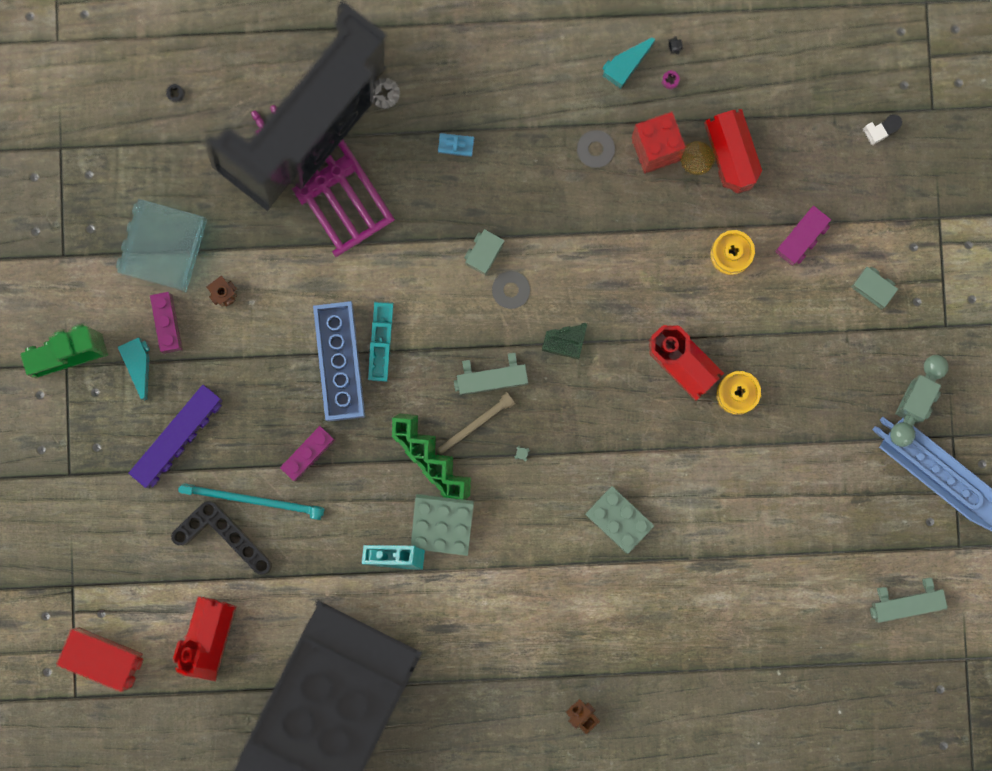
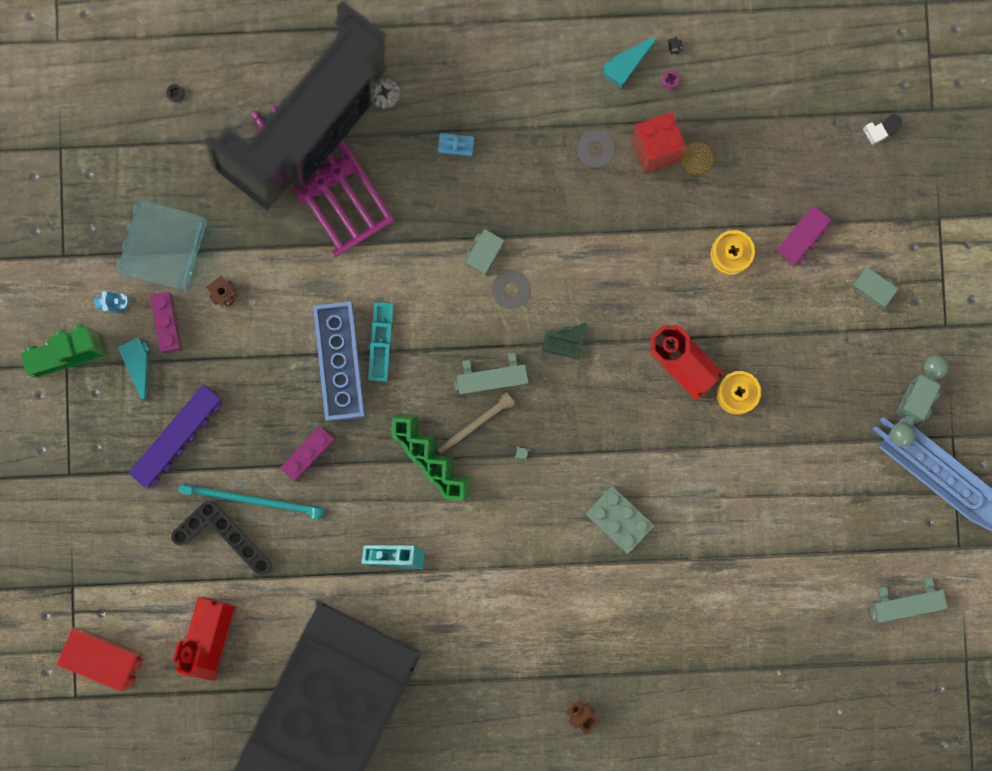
(112, 302): none -> dark azure hips
(442, 524): sand green plate -> none
(734, 151): red brick -> none

